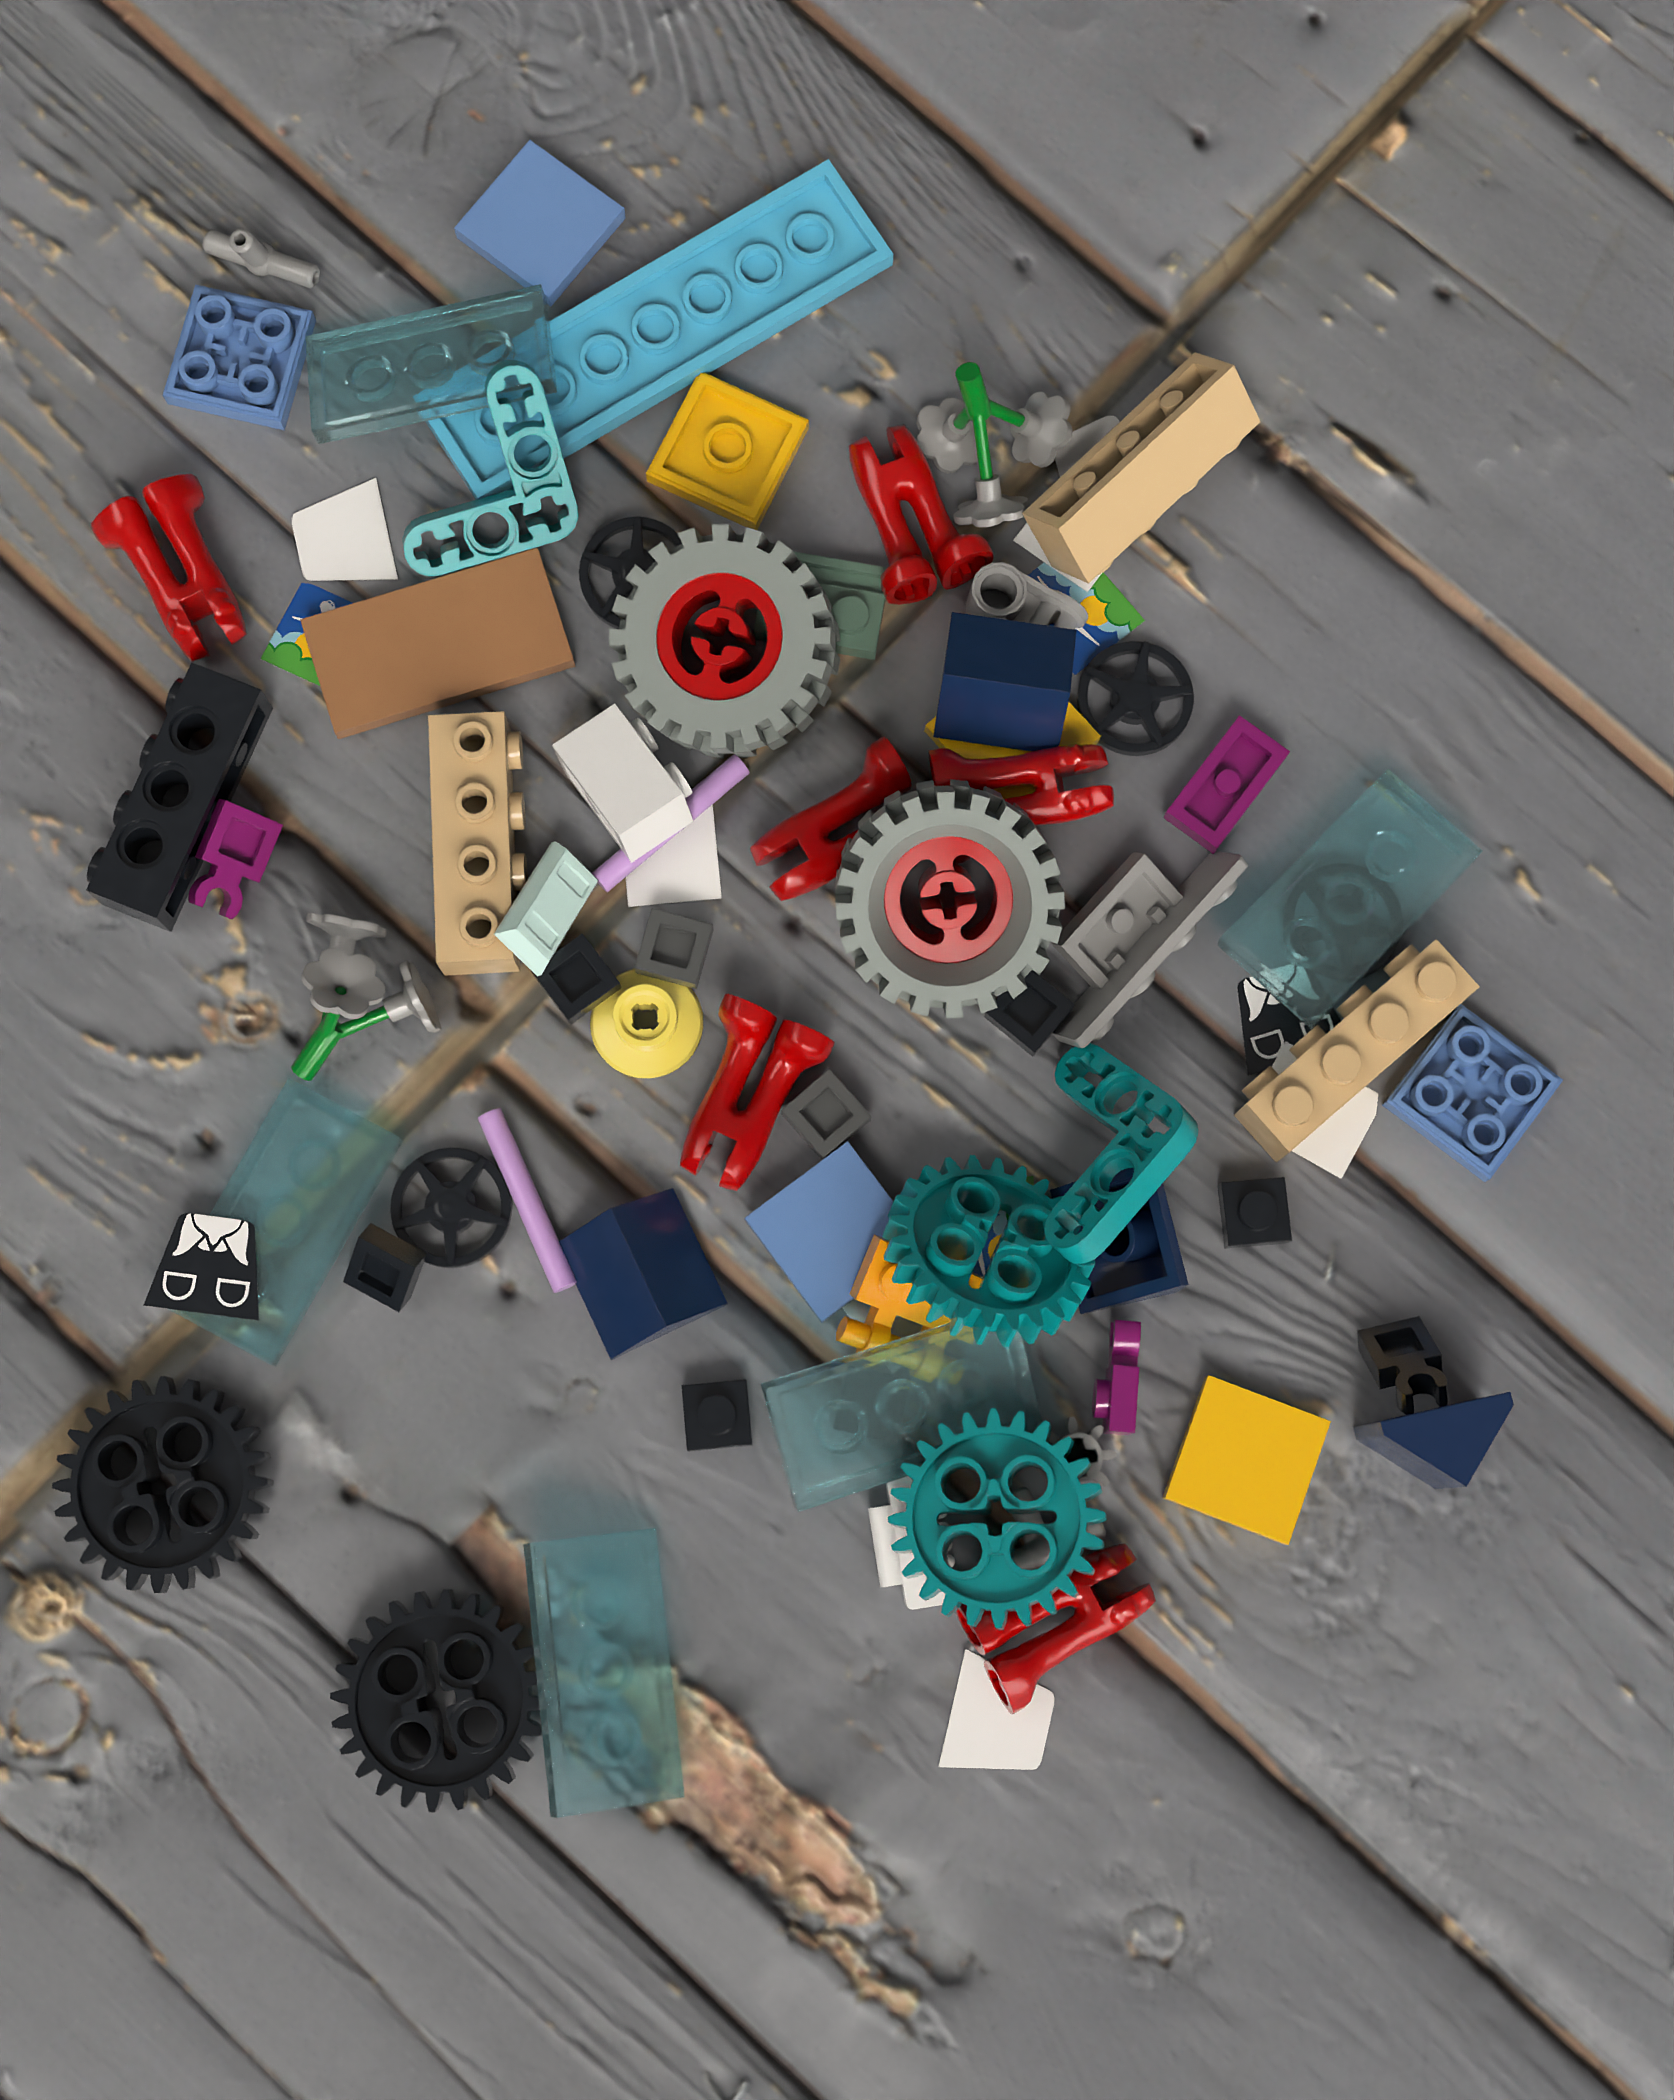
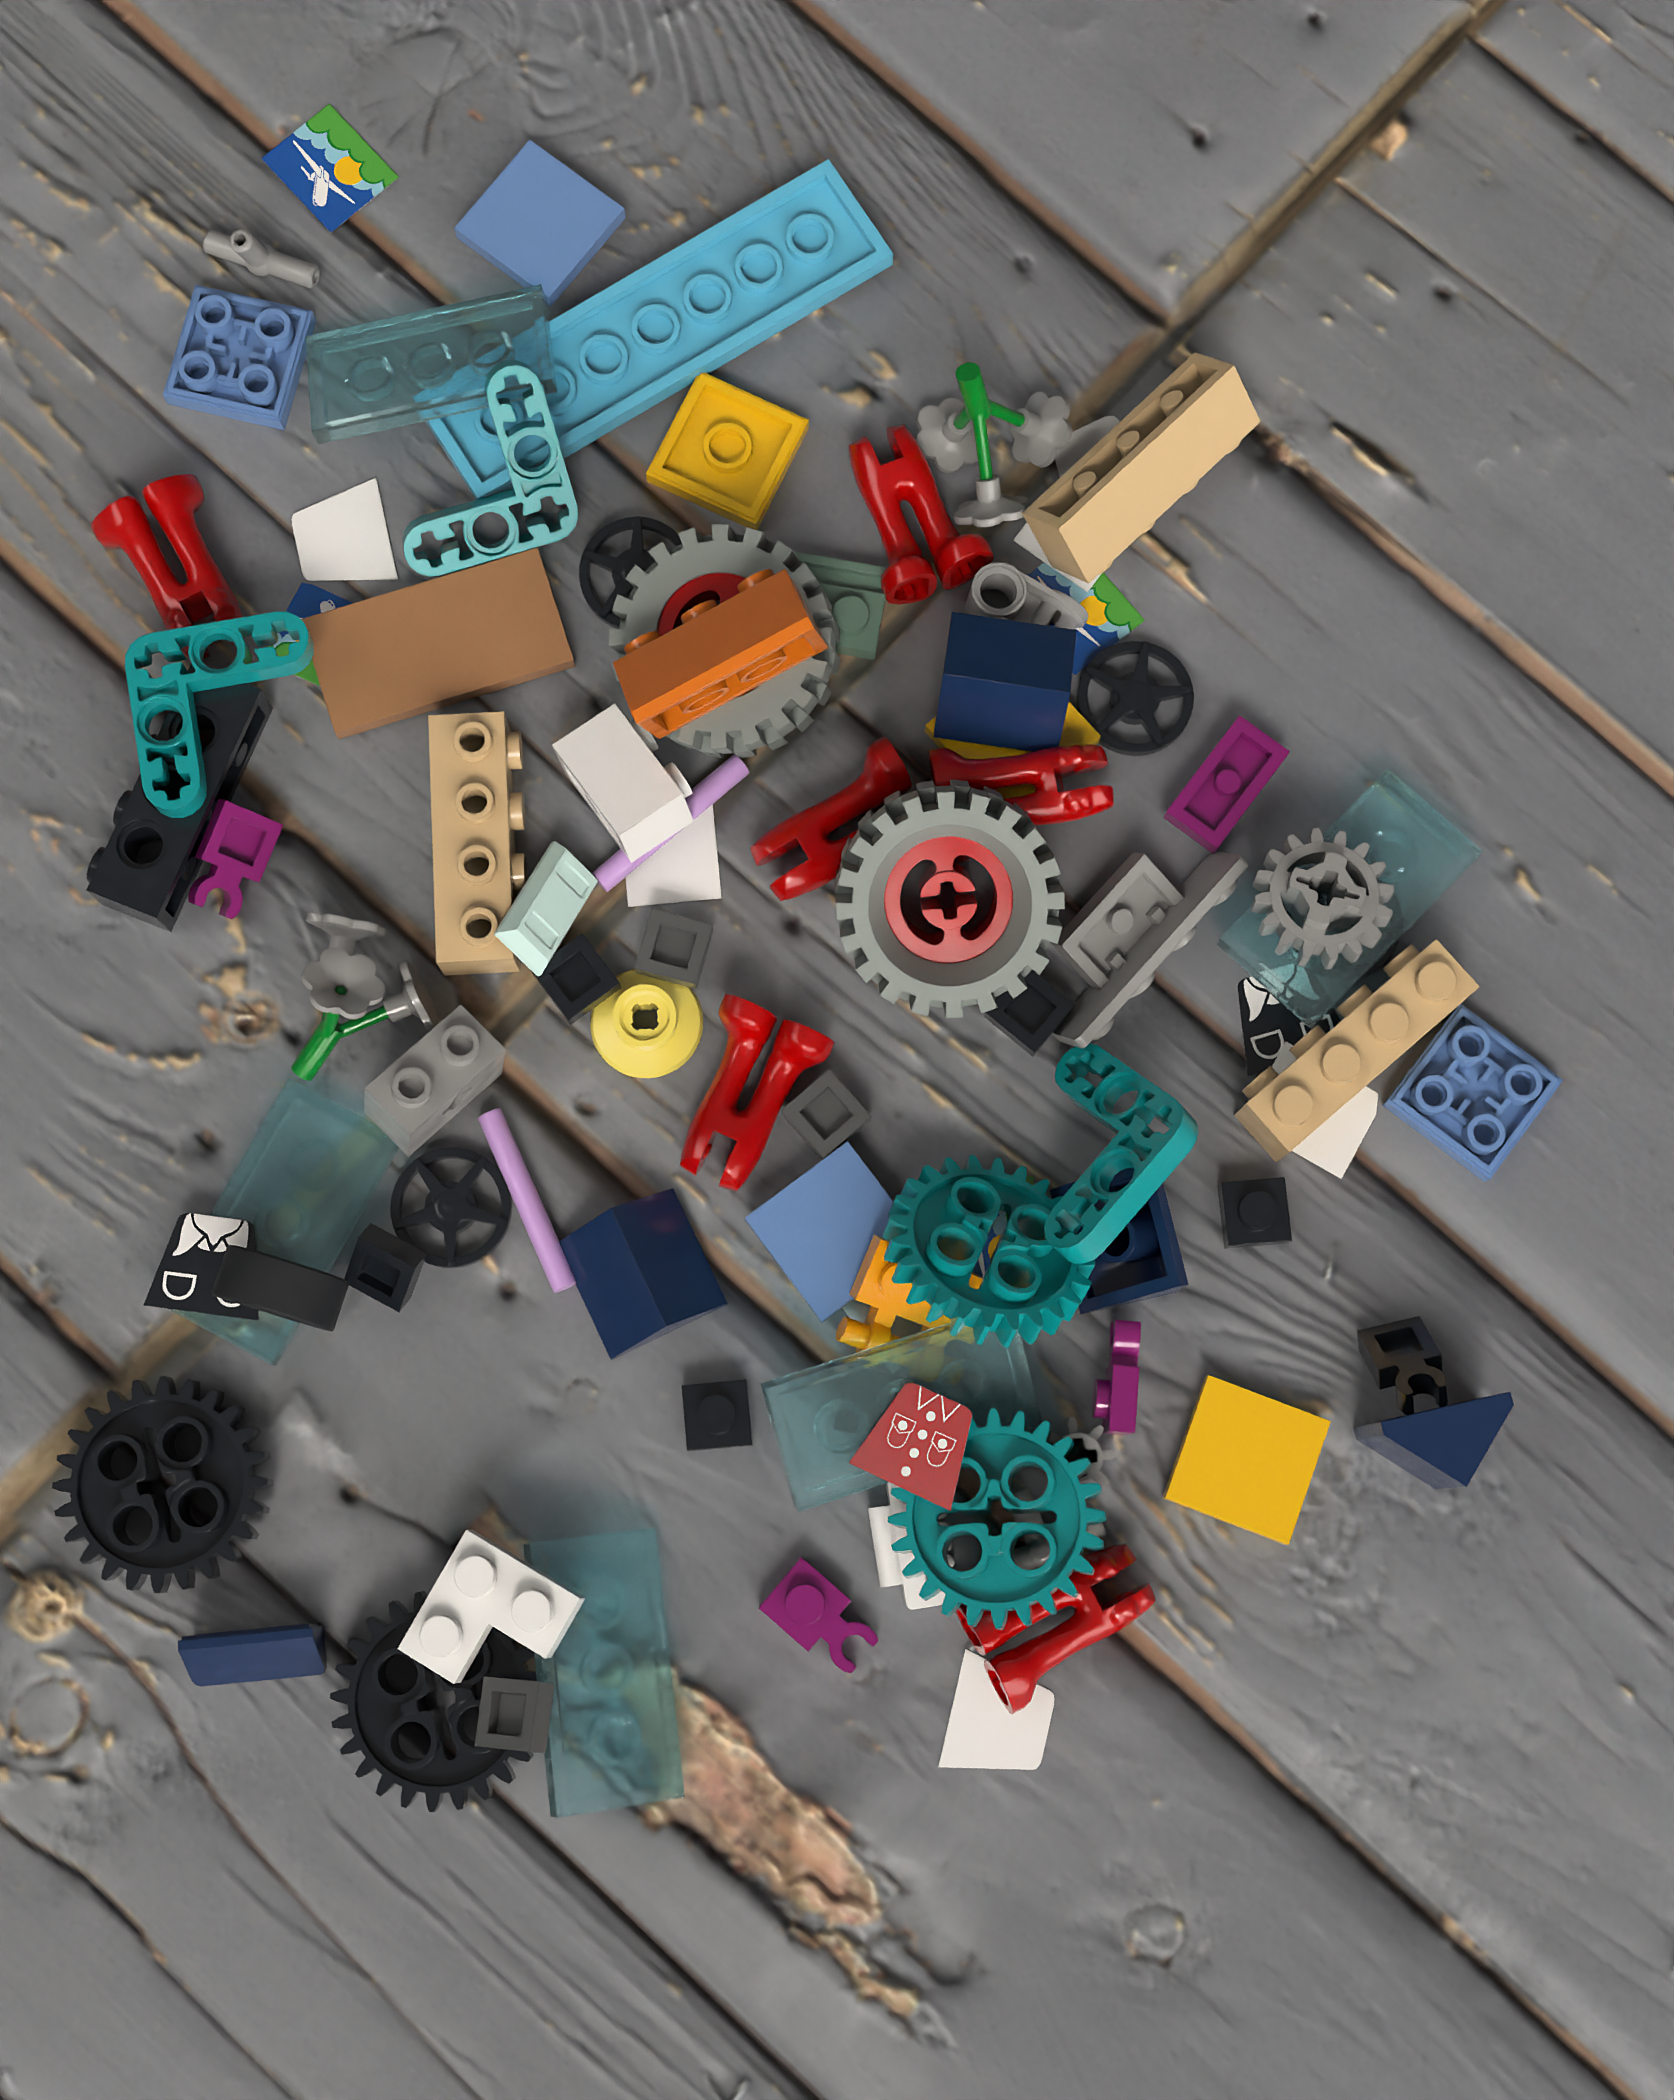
(176, 689): none -> teal beam
(254, 1654): none -> dark blue slope
(280, 1287): none -> black tyre
(330, 168): none -> sticker
(434, 1080): none -> light grey brick
(484, 1590): none -> white plate
(514, 1714): none -> dark grey plate
(717, 653): none -> orange slope
(810, 1609): none -> magenta plate
(918, 1444): none -> red sticker
(1298, 894): none -> light grey gear

